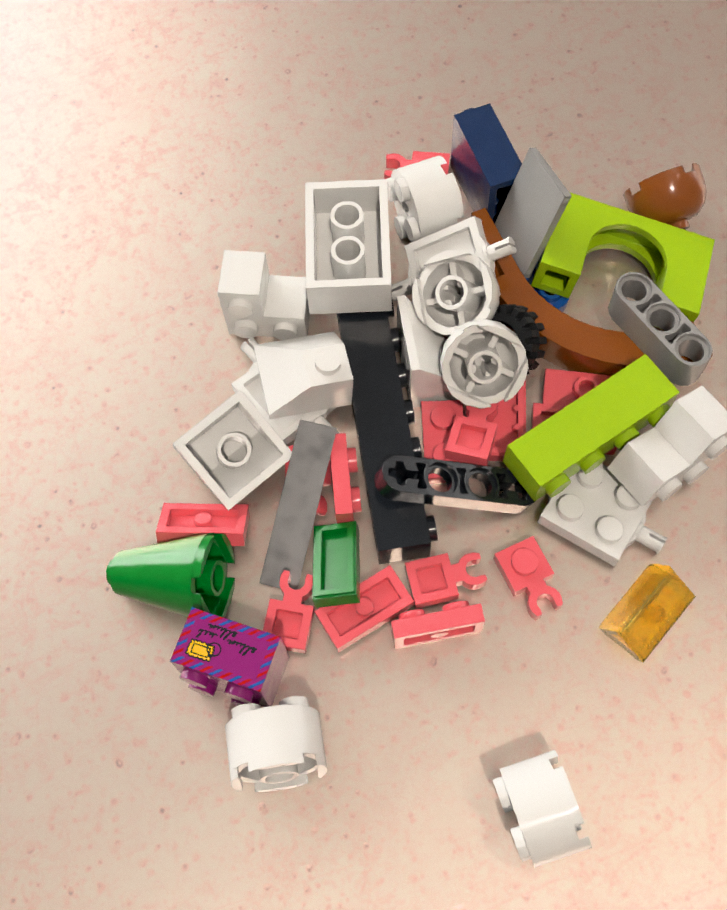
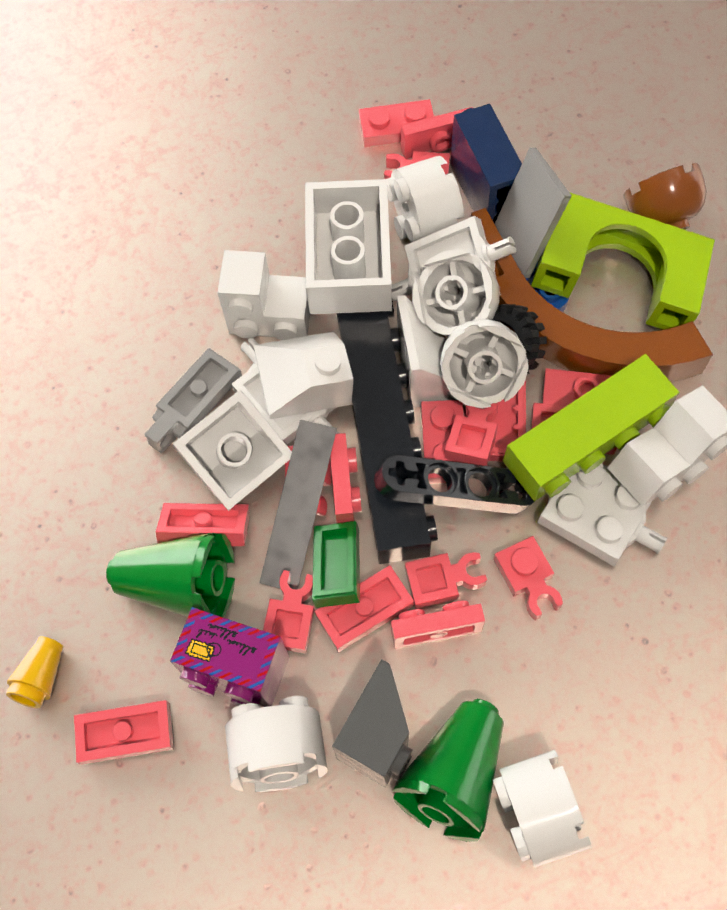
(36, 673): none -> yellow cone
(123, 732): none -> coral plate
(191, 399): none -> light grey hinge
(376, 731): none -> dark grey slope
(383, 123): none -> coral plate
(428, 134): none -> coral plate
(455, 773): none -> green cone
(647, 611): clear yellow slope -> none
(662, 347): light grey beam -> none

